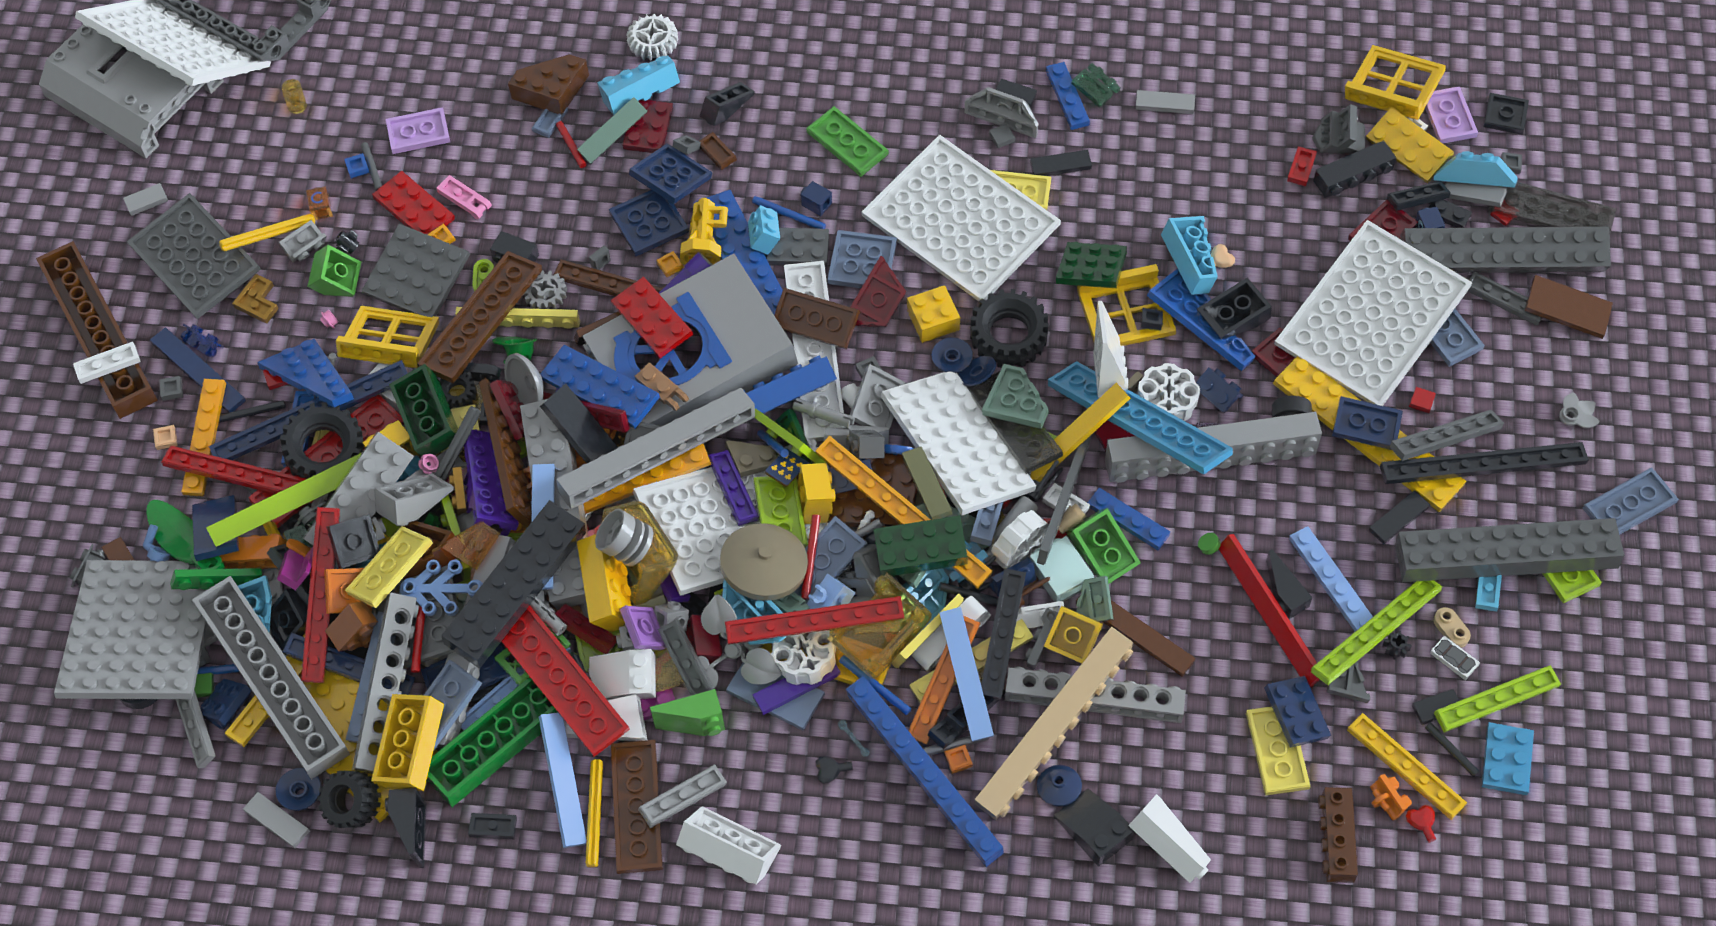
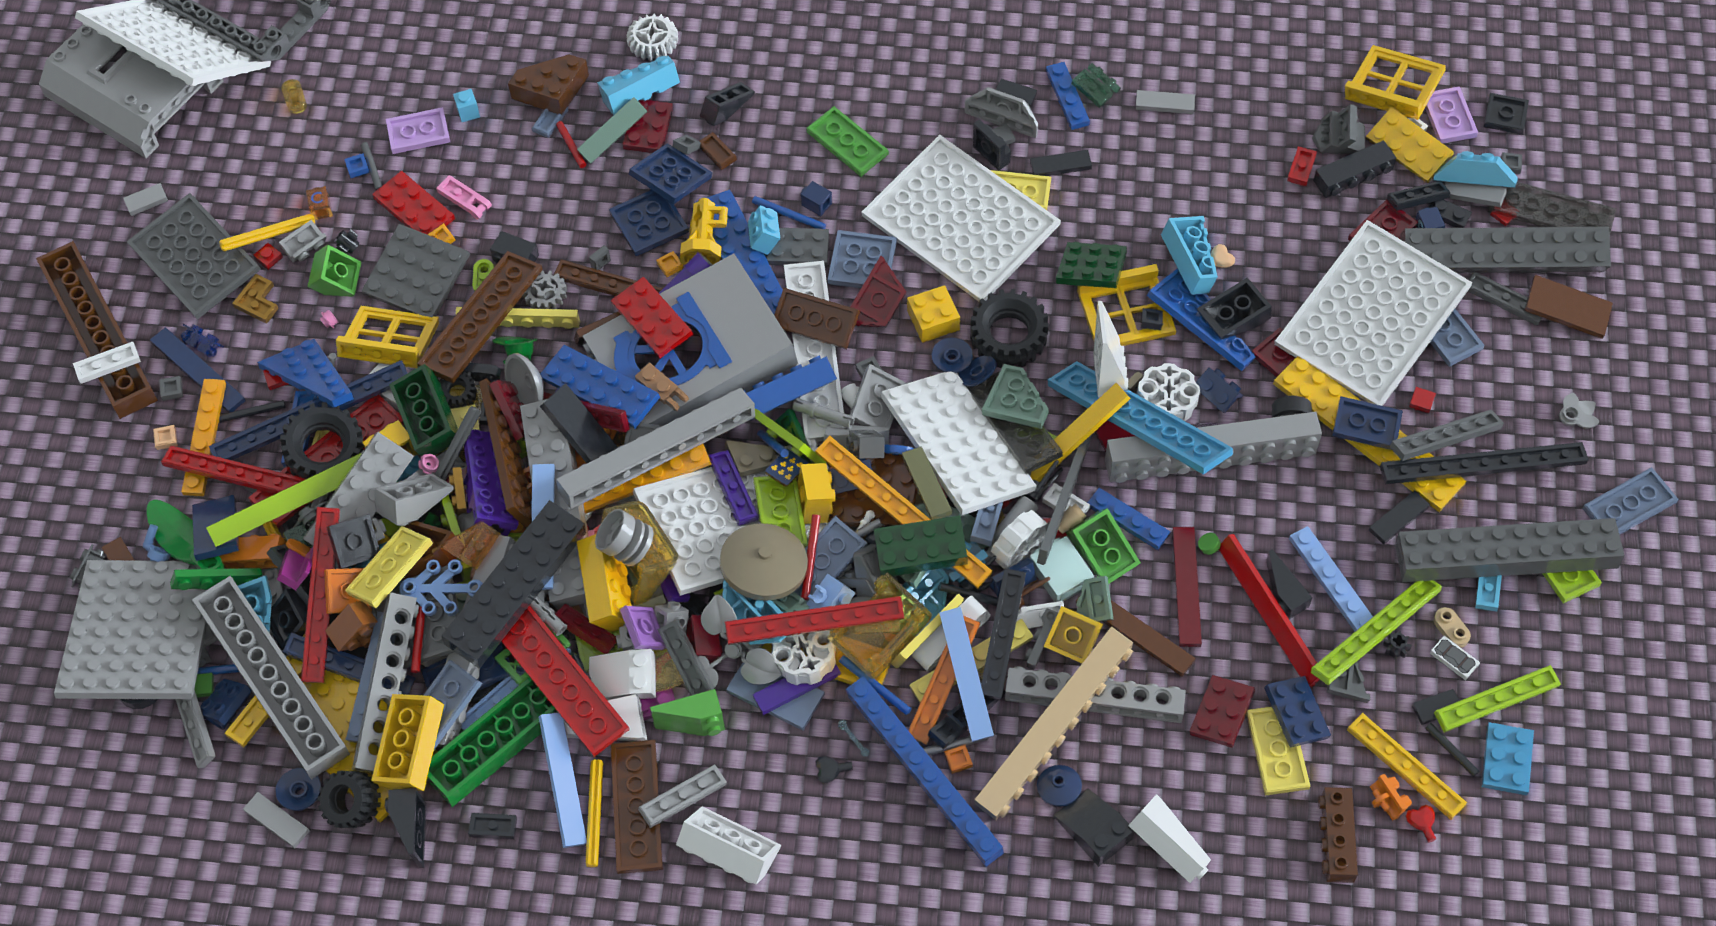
(268, 256): none -> red plate
(466, 105): none -> medium azure brick
(990, 145): none -> black plate
(1186, 587): none -> dark red tile
(1222, 711): none -> dark red plate

